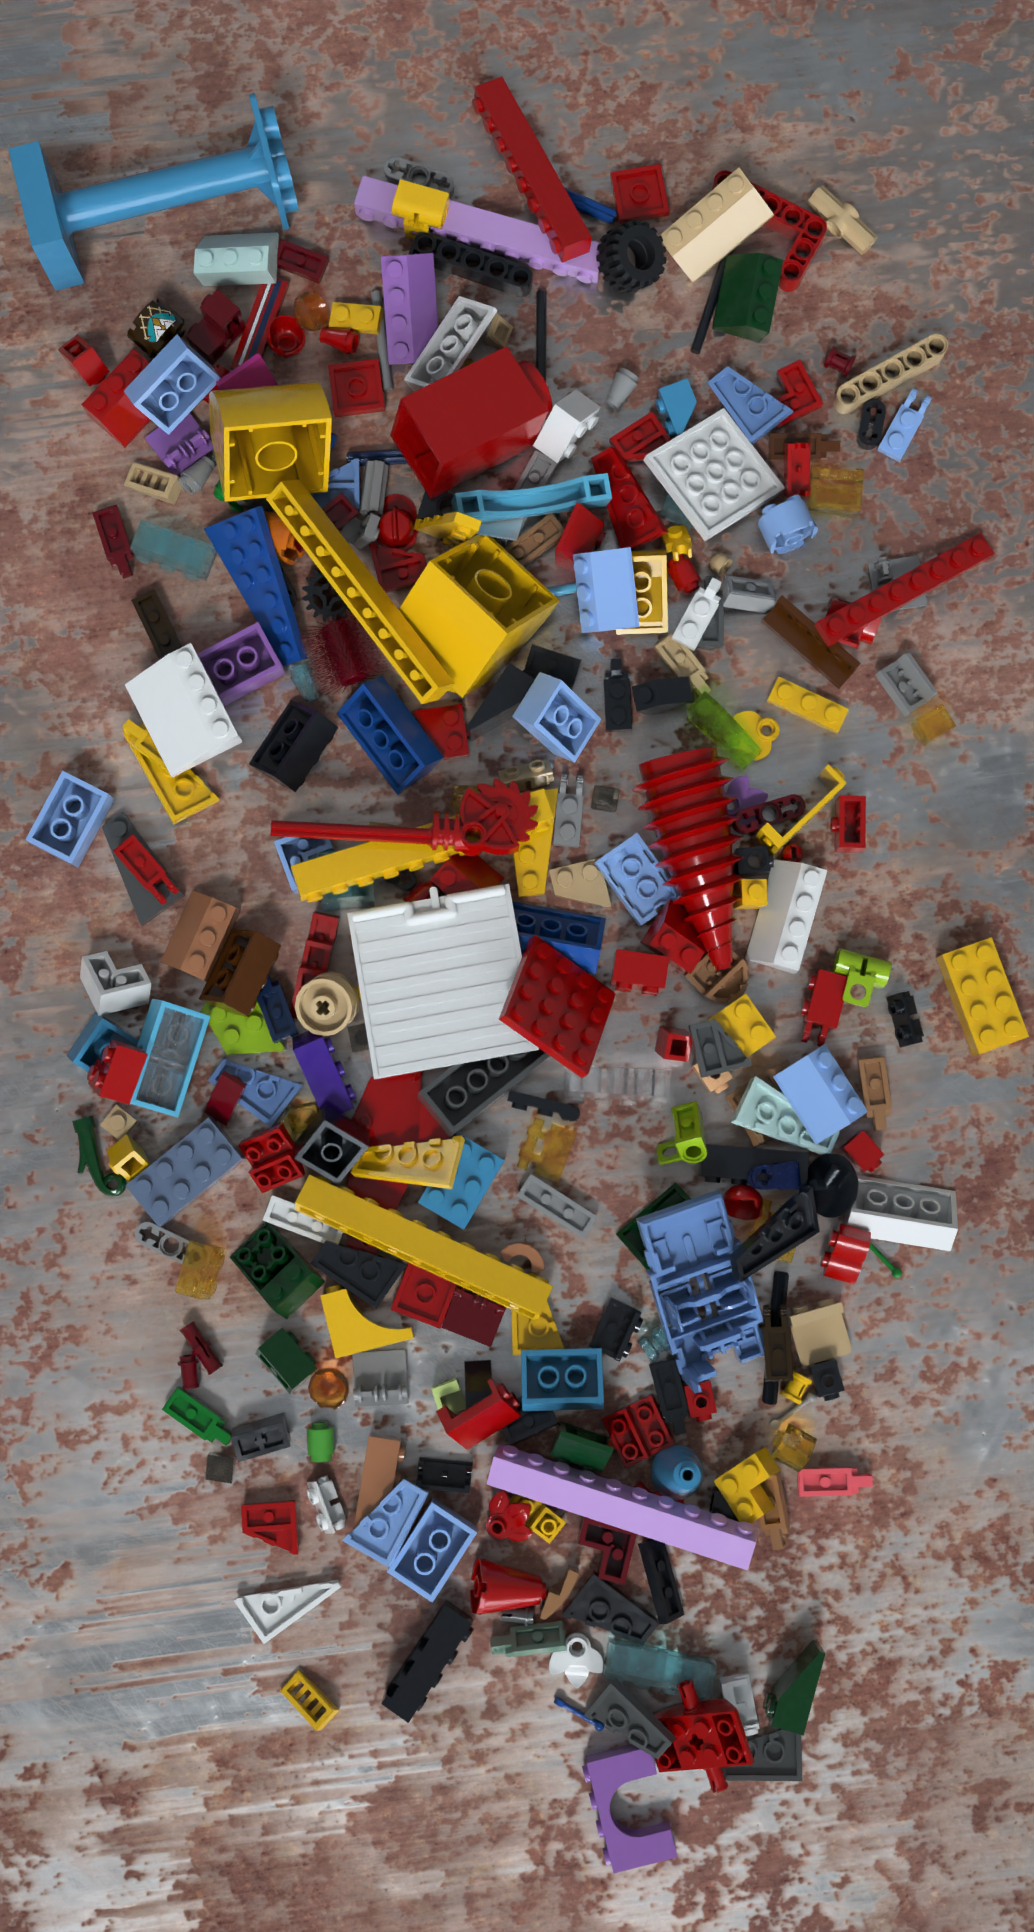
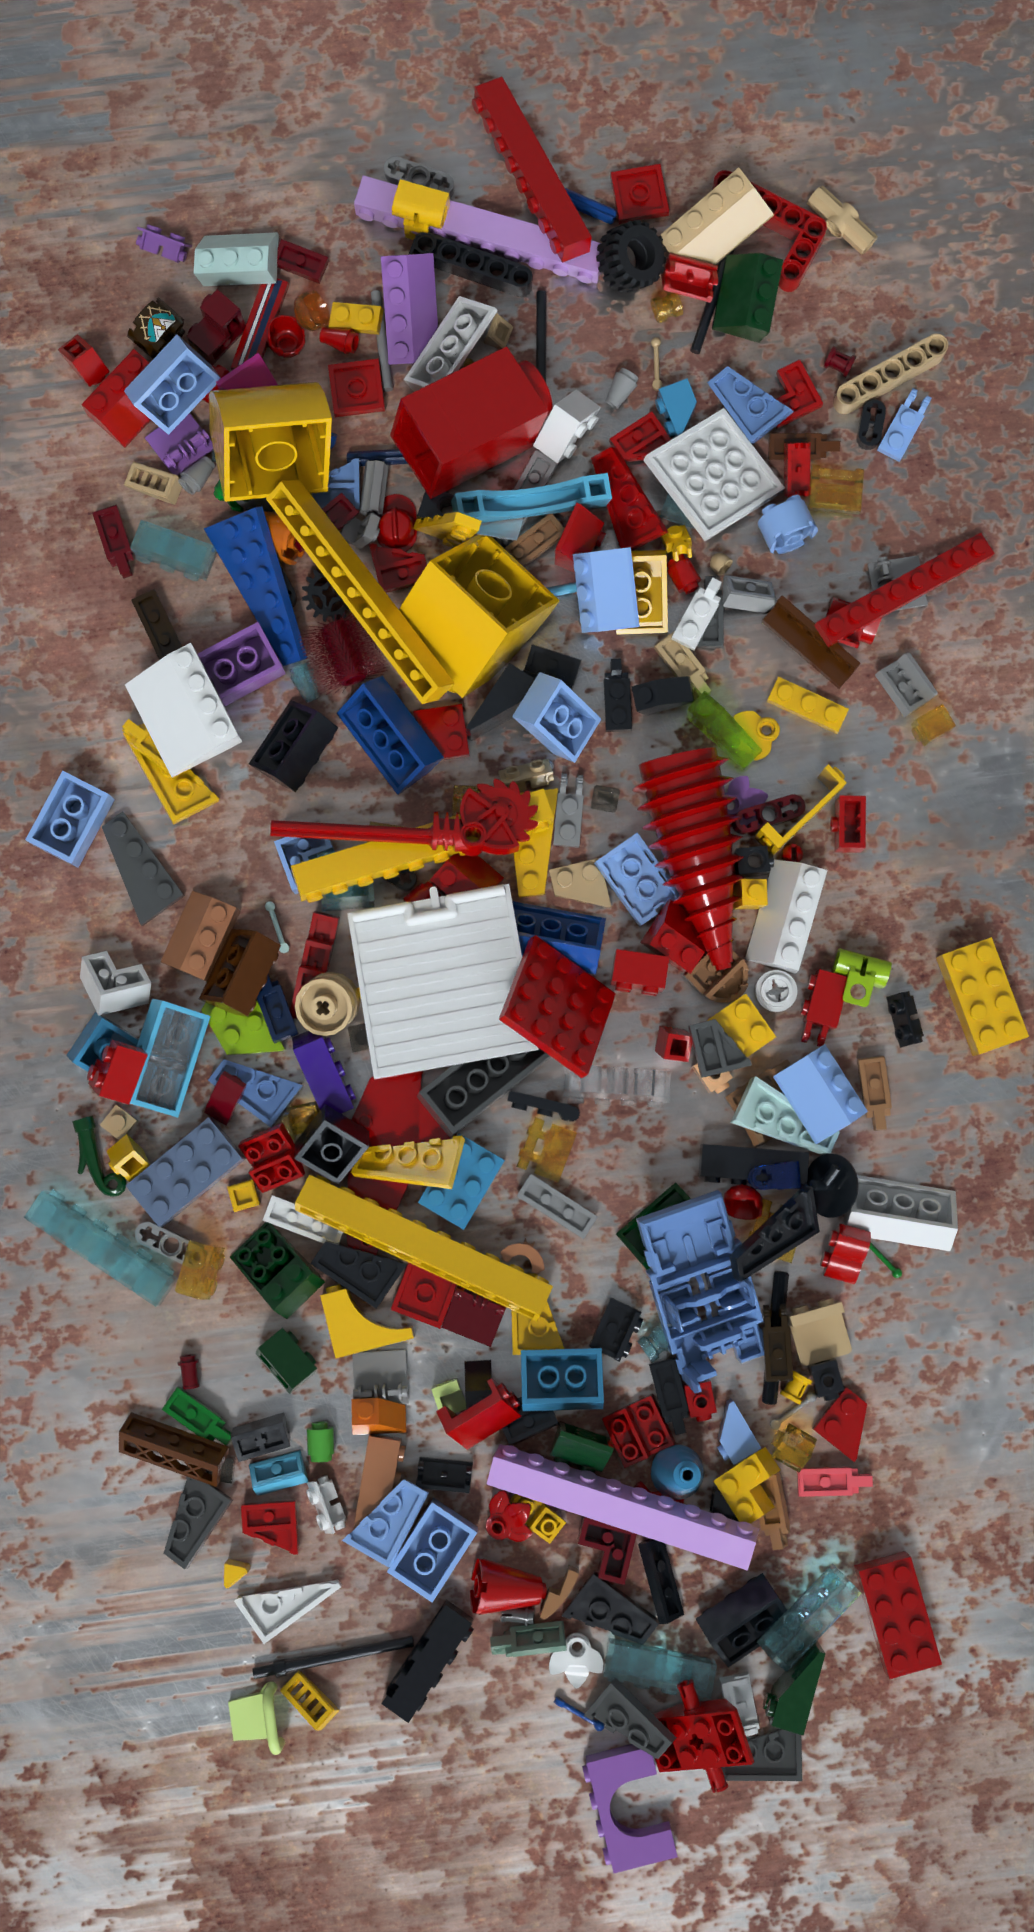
(56, 215): dark azure piece -> none
(100, 1247): none -> clear light blue brick
(144, 867): red hinge -> none
(153, 239): none -> medium lavender hinge
(172, 1445): none -> reddish brown fence
(197, 1516): none -> dark grey wing
(201, 1348): dark red pin -> none
(234, 1571): none -> yellow slope
(243, 1195): none -> yellow tile
(254, 1718): none -> yellowish green piece
(270, 906): none -> light aqua hinge
(278, 1473): none -> medium azure slope
(281, 1667): none -> black bar
(329, 1388): clear orange hair -> none
(377, 1416): none -> orange slope
(657, 383): none -> tan hinge
(666, 307): none -> clear yellow wheel
(689, 277): none -> red hinge
(689, 1136): lime piece -> none
(735, 1435): none -> light blue slope
(741, 1619): none -> black slope
(782, 980): none -> white gear
(809, 1617): none -> clear light blue brick
(843, 1423): none -> red wing
(863, 1152): red brick -> none
(897, 1615): none -> red brick

